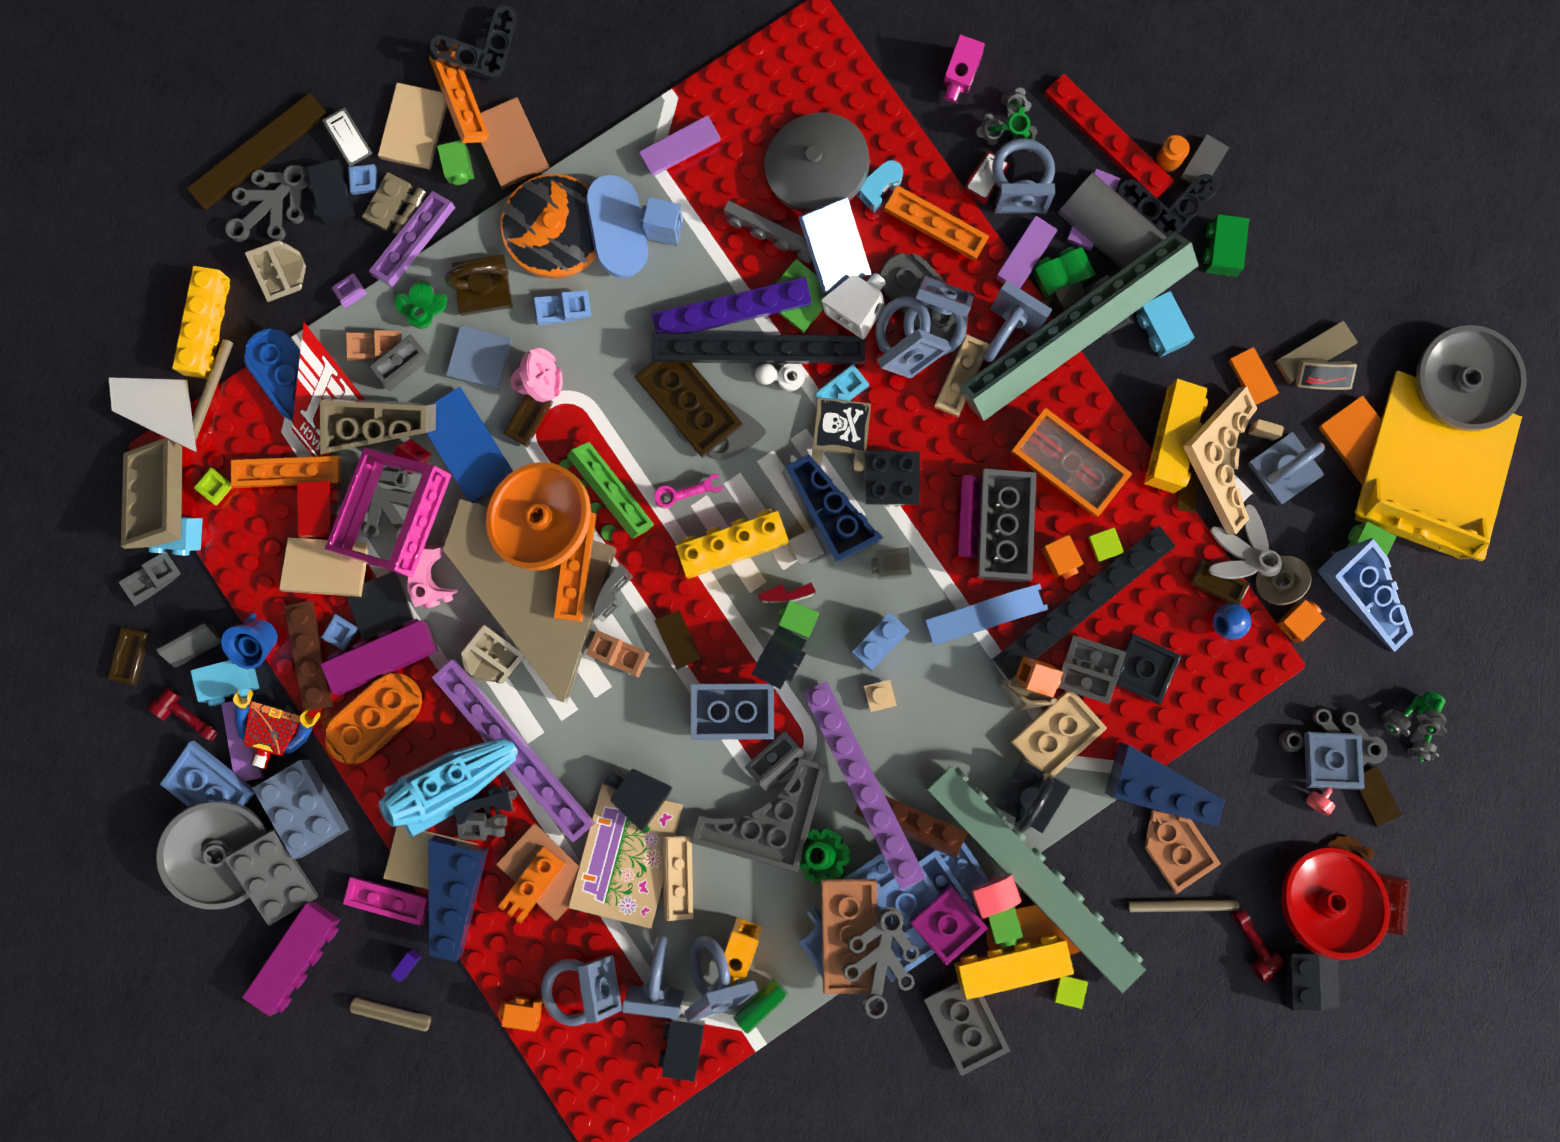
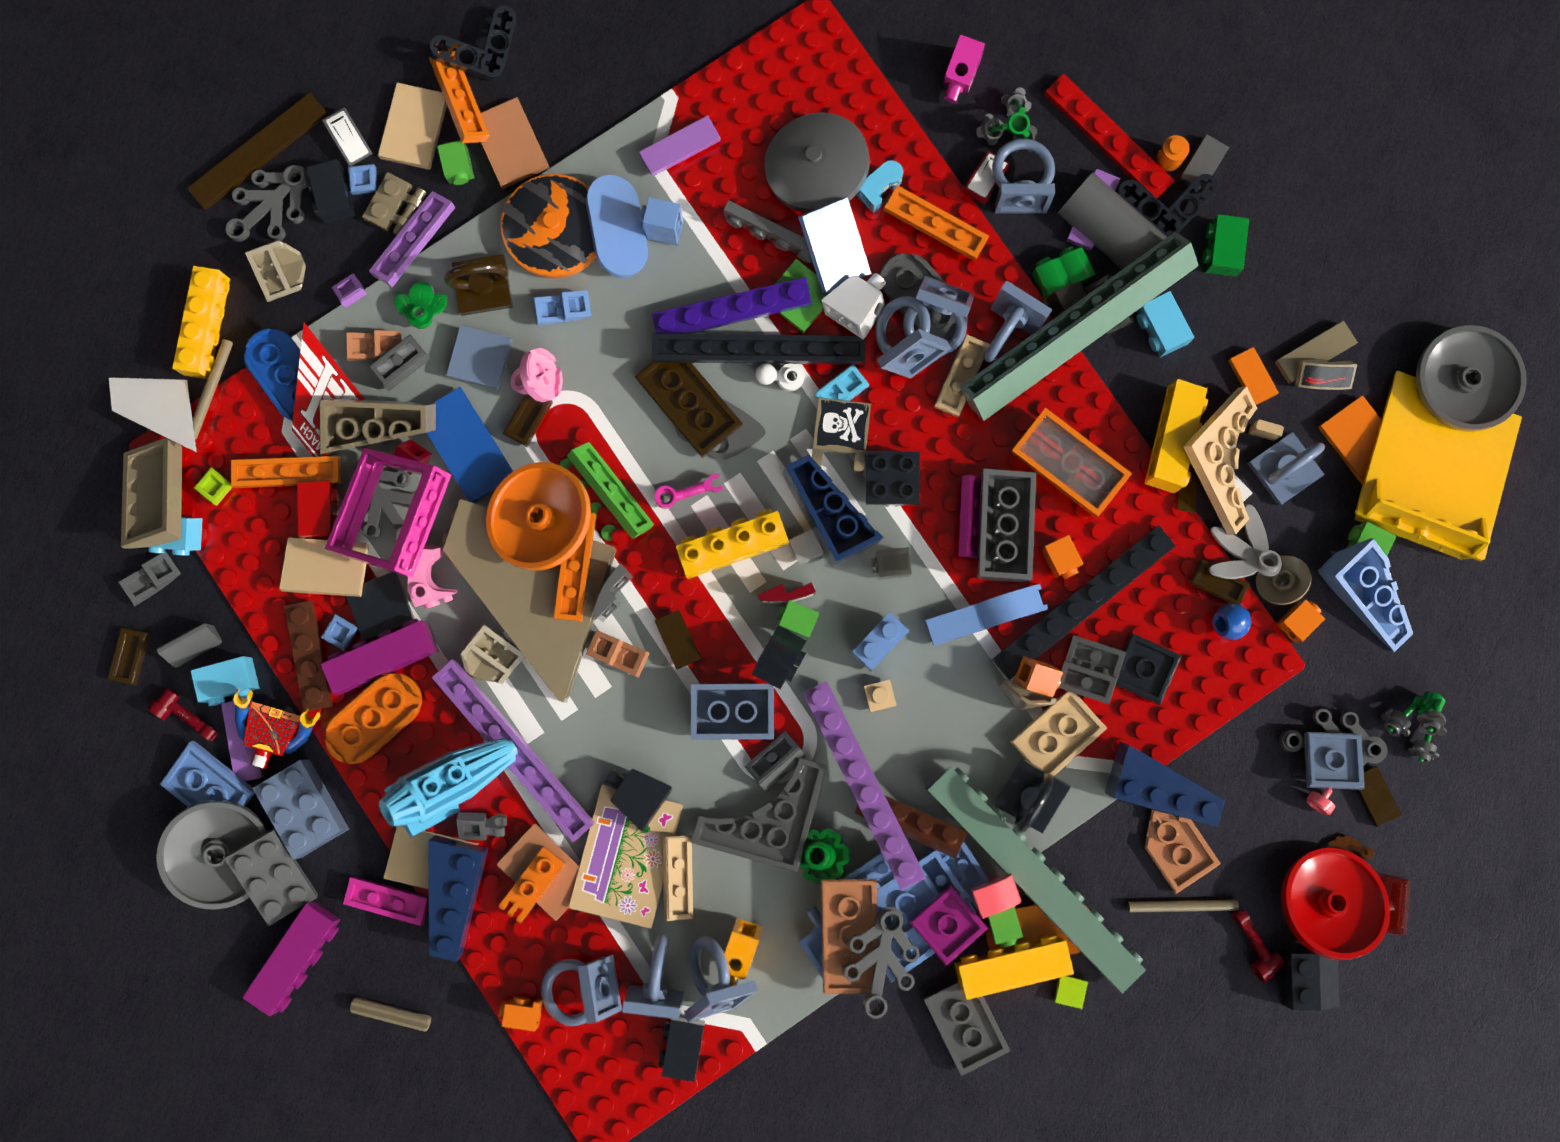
(249, 643): blue hat -> none
(406, 965): dark purple tile -> none
(499, 798): black piece -> none
(760, 1006): green brick -> none
(1027, 252): medium lavender tile -> none
(1105, 545): lime tile -> none

